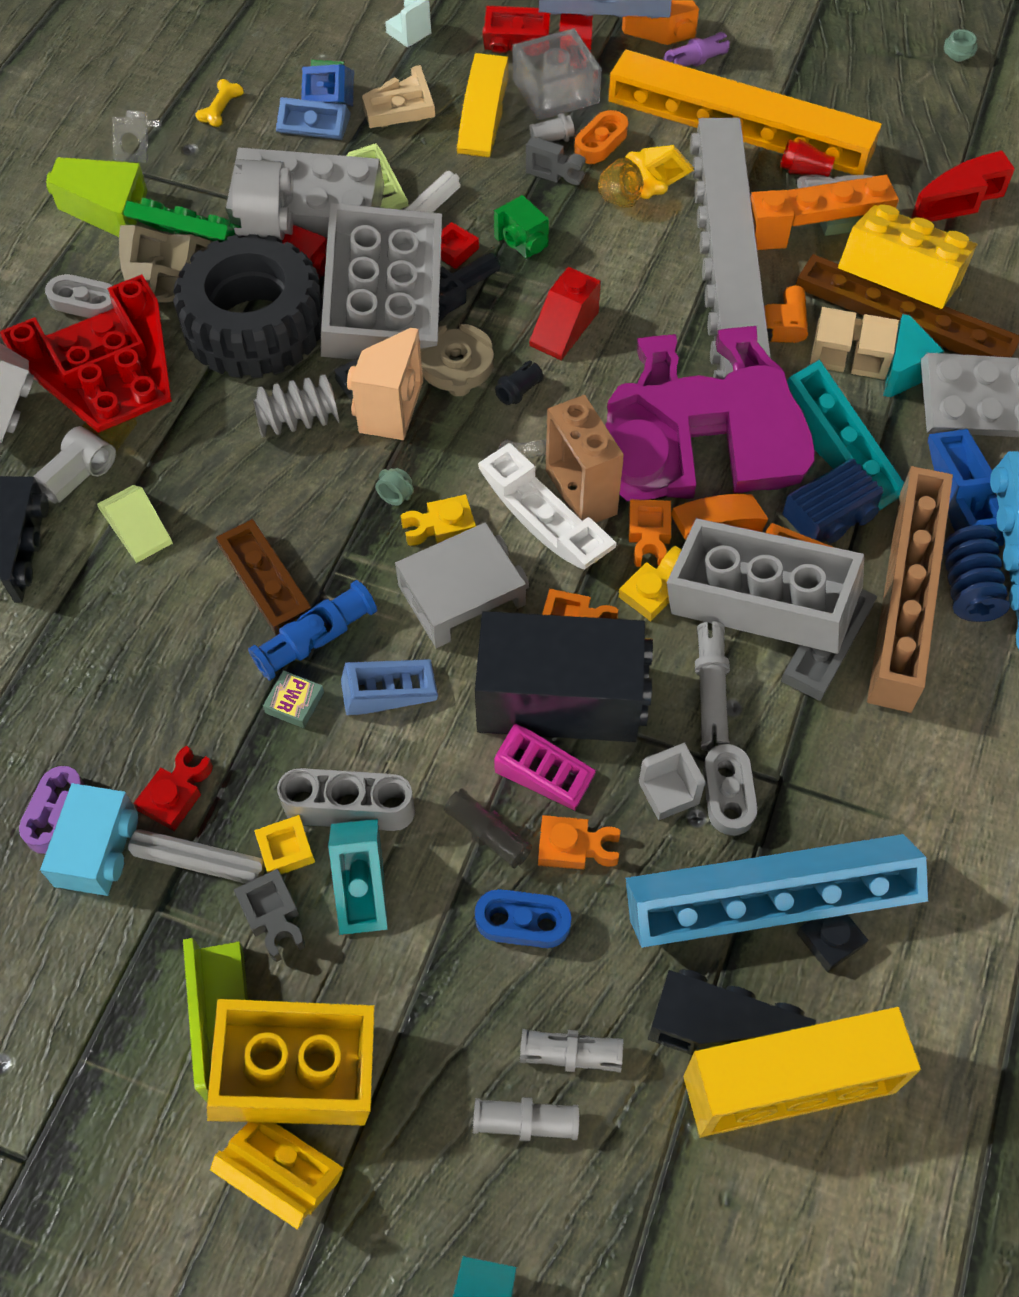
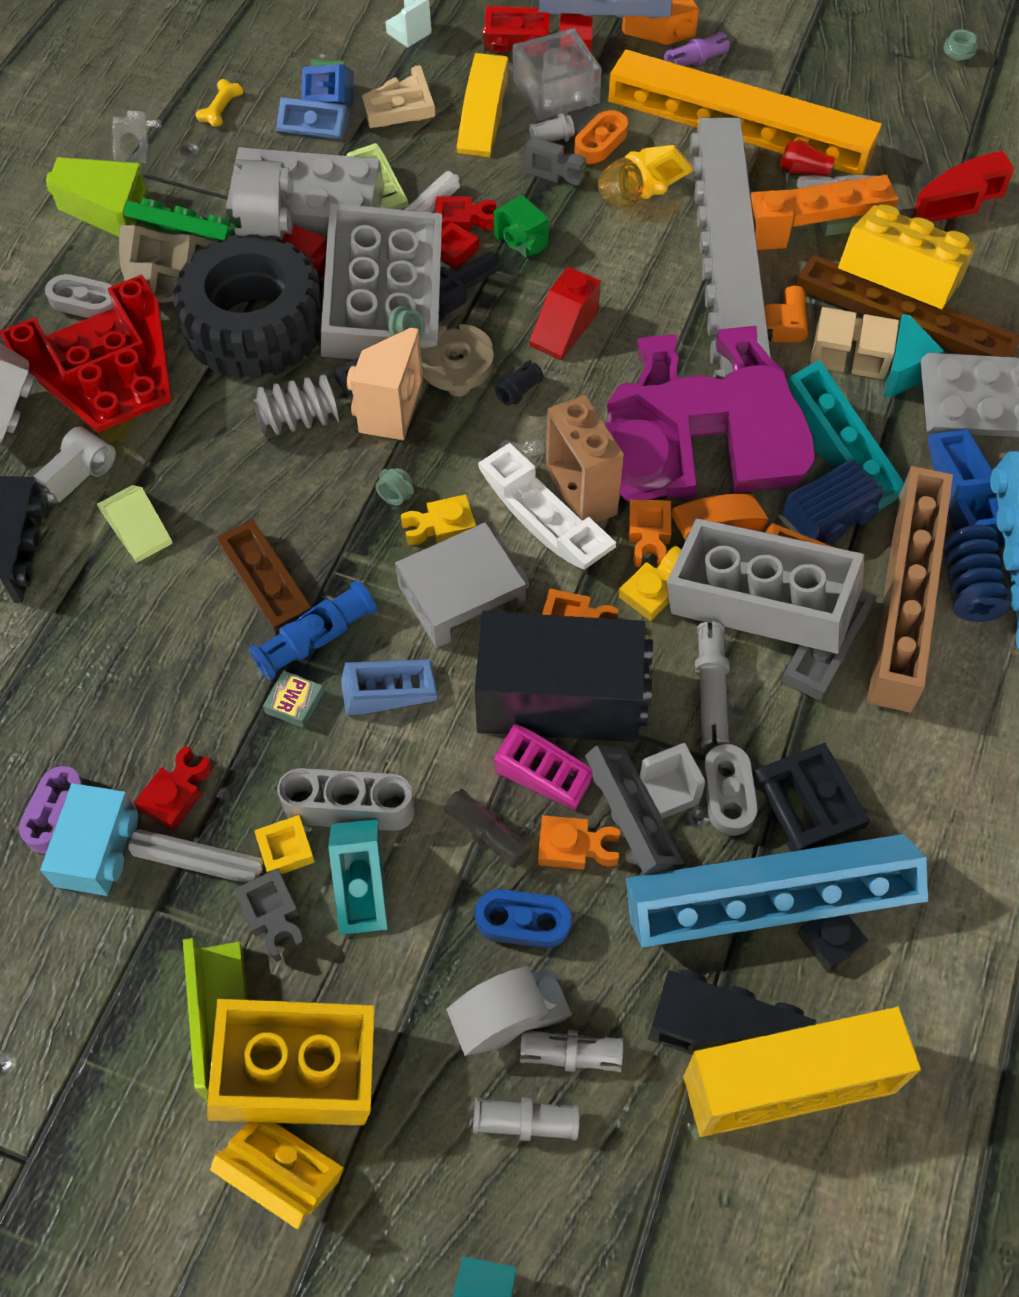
(405, 318): none -> sand green plate
(464, 213): none -> red plate
(505, 1008): none -> light grey brick
(633, 810): none -> dark grey plate
(823, 793): none -> black plate

